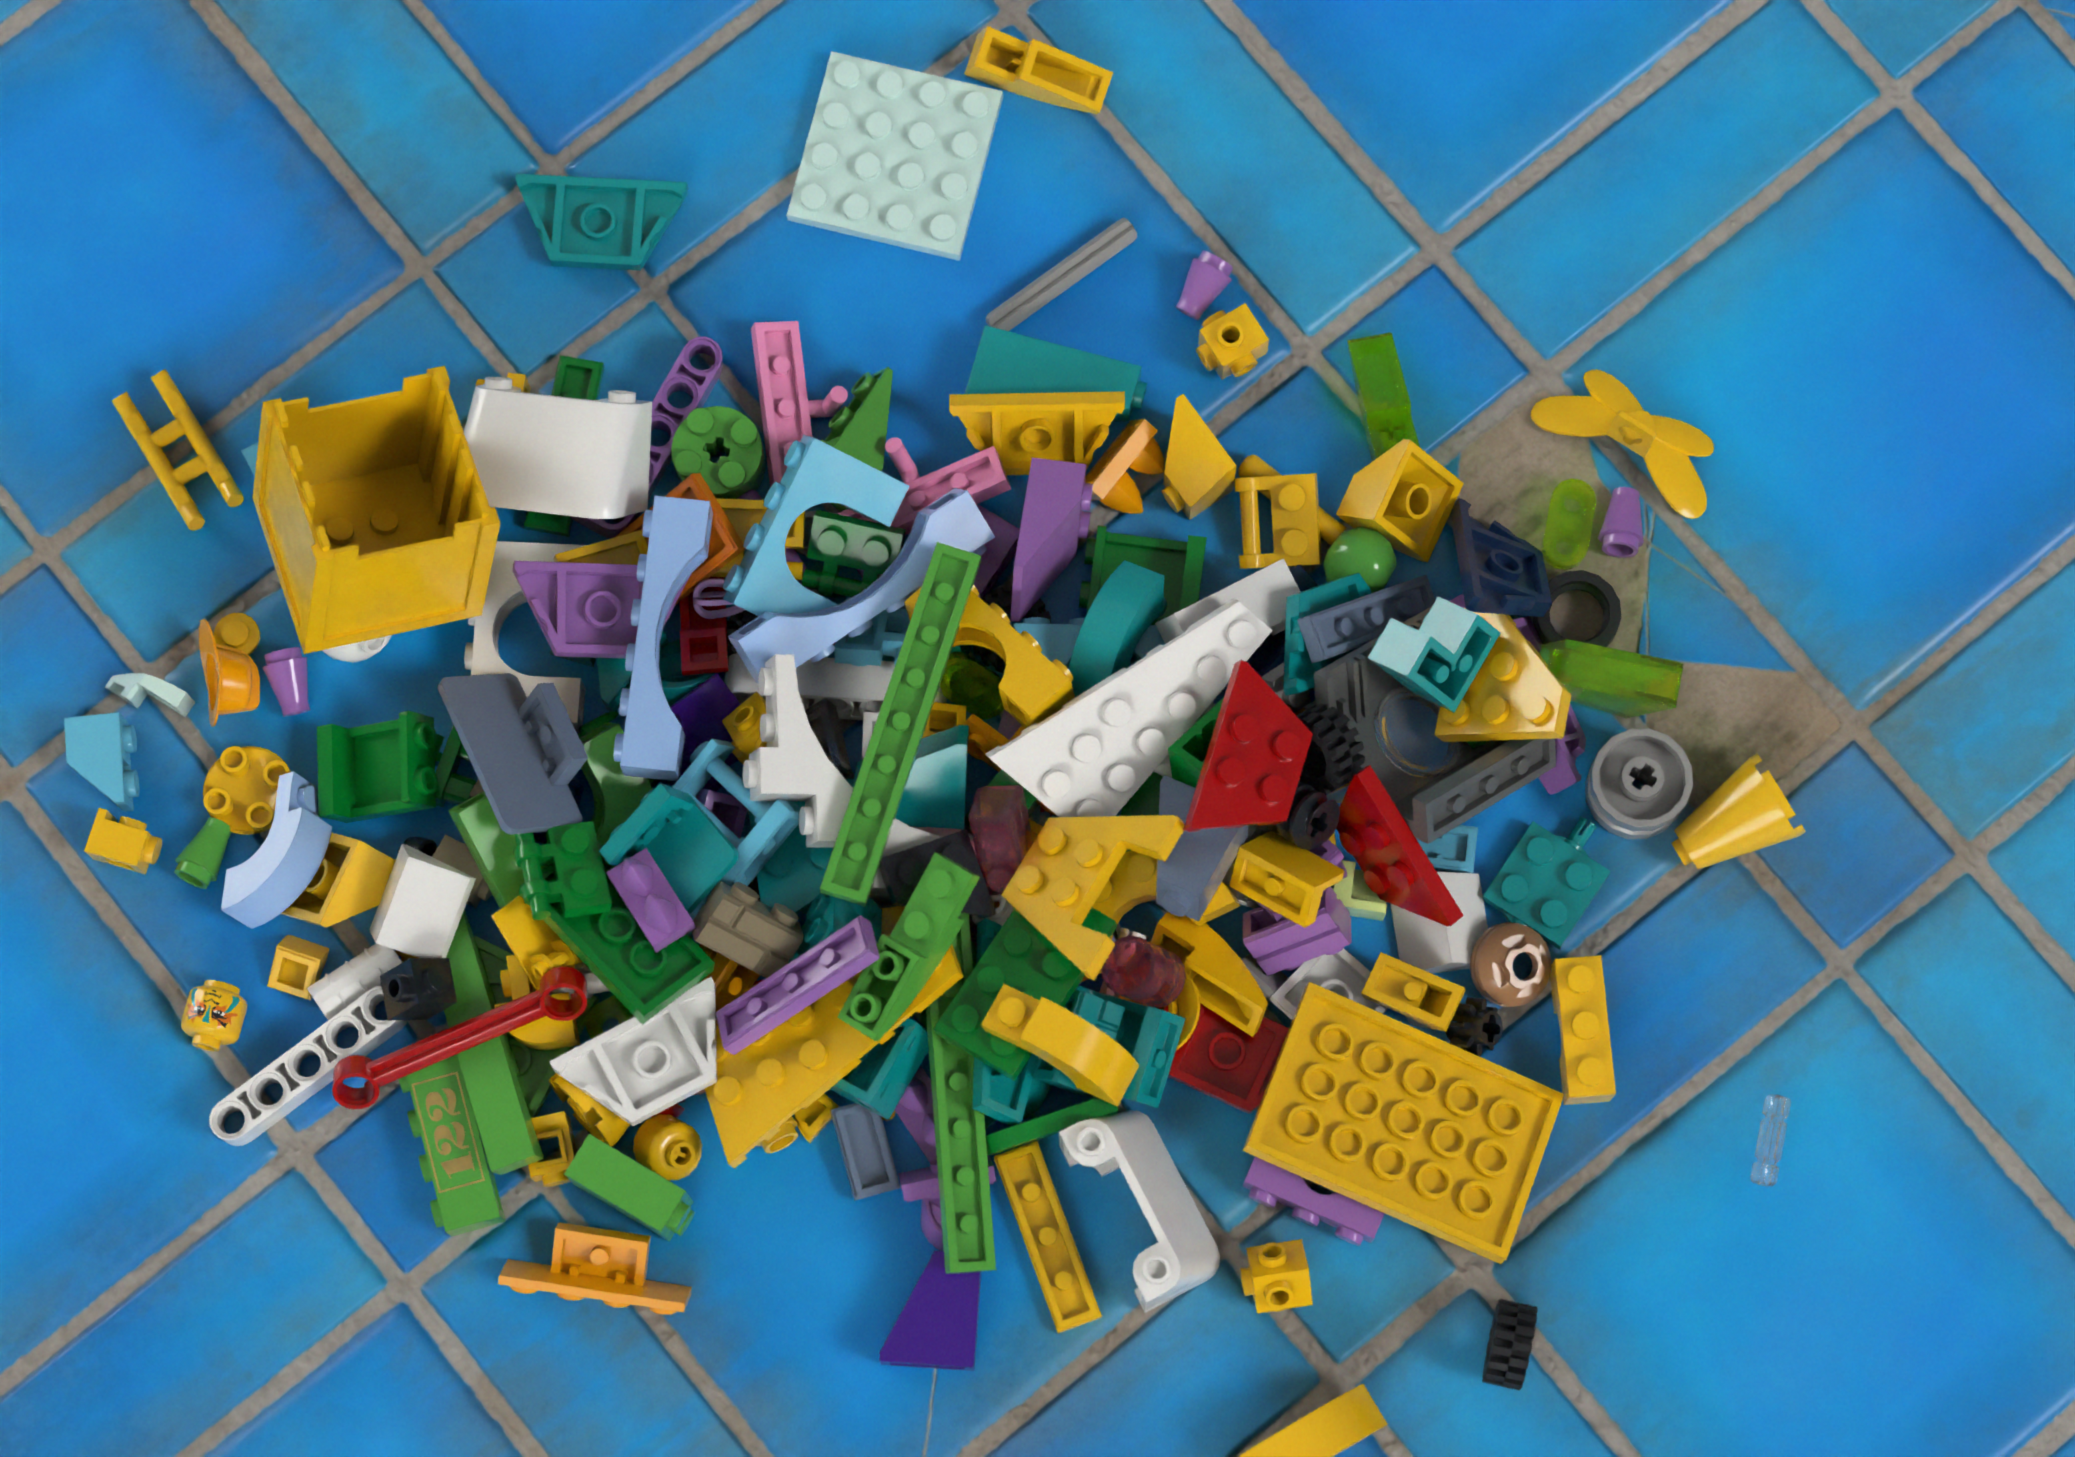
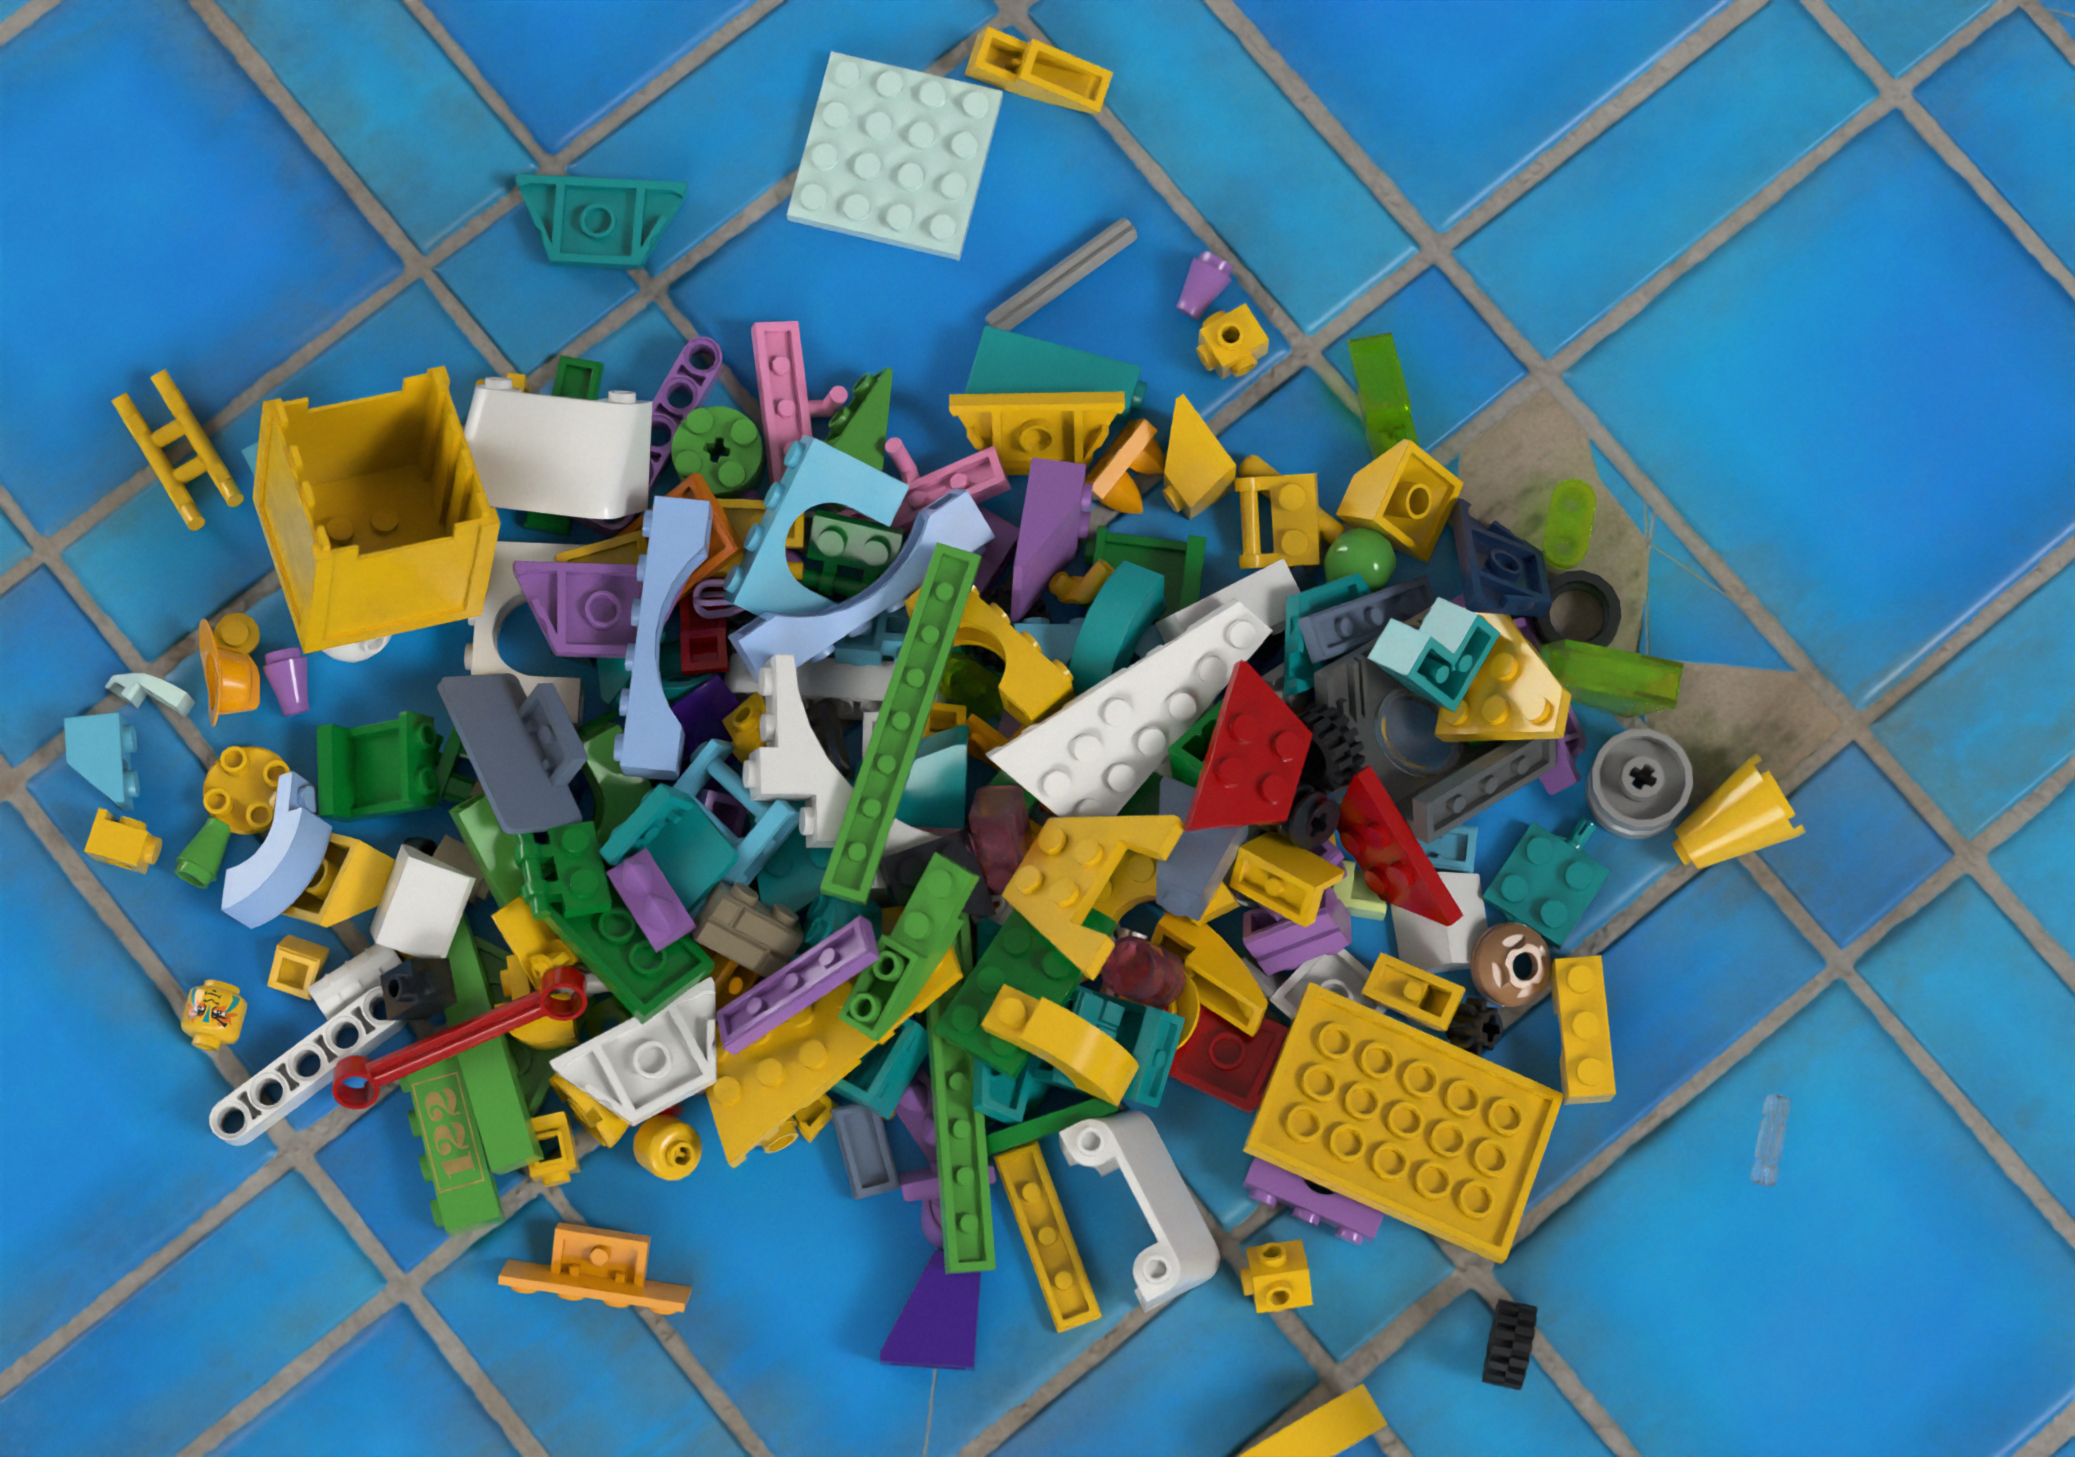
(631, 1188): bright green brick -> none
(1080, 588): none -> yellow arm
(1622, 525): medium lavender cone -> none
(1658, 439): yellow piece -> none

